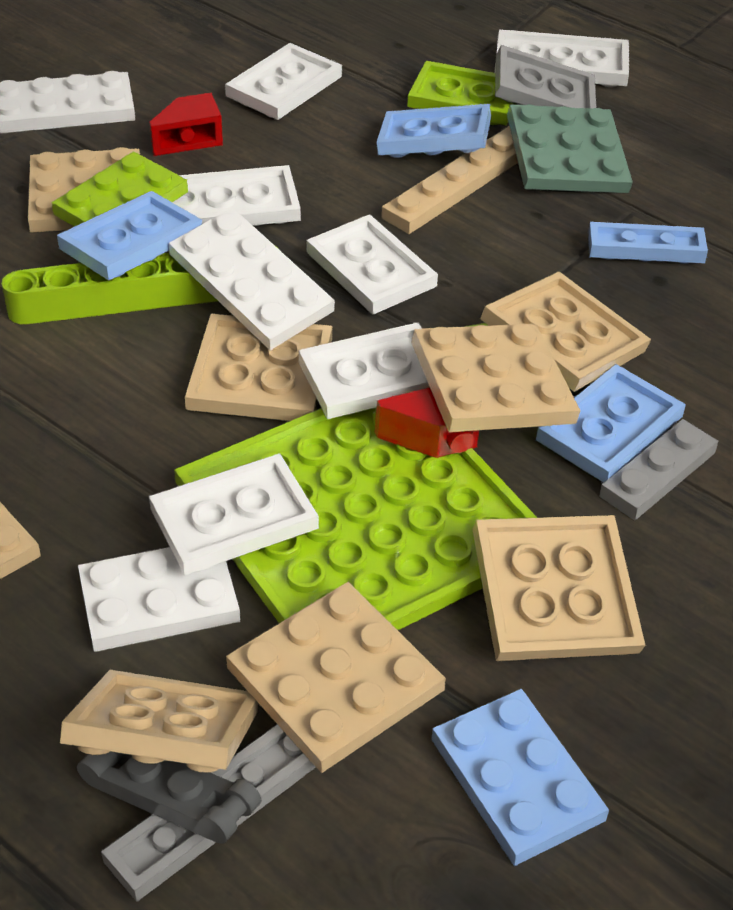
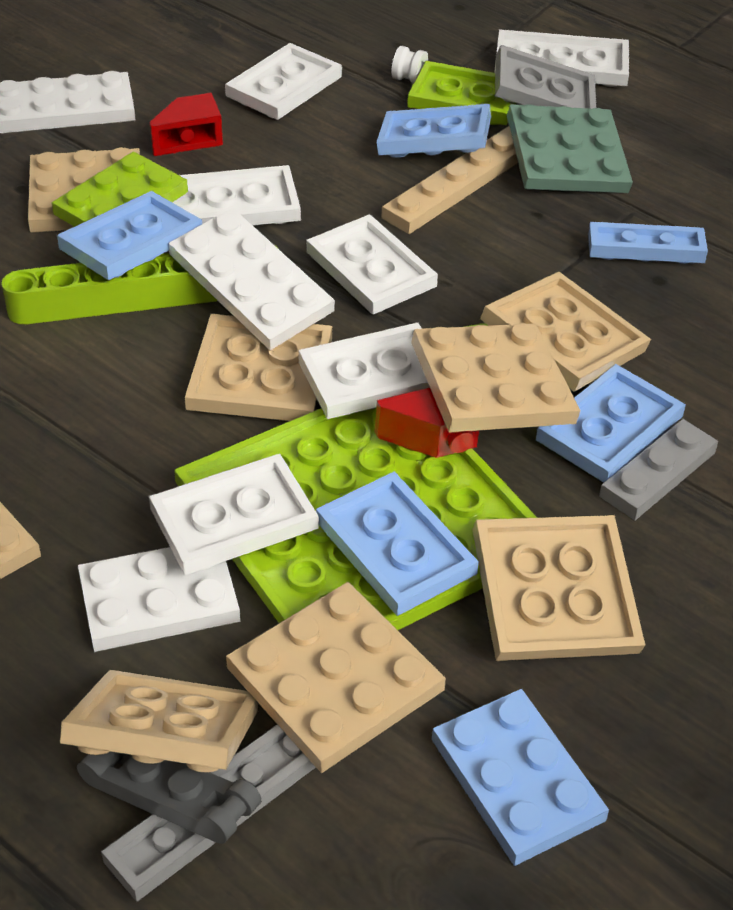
(396, 543): none -> light blue plate
(408, 63): none -> white wheel

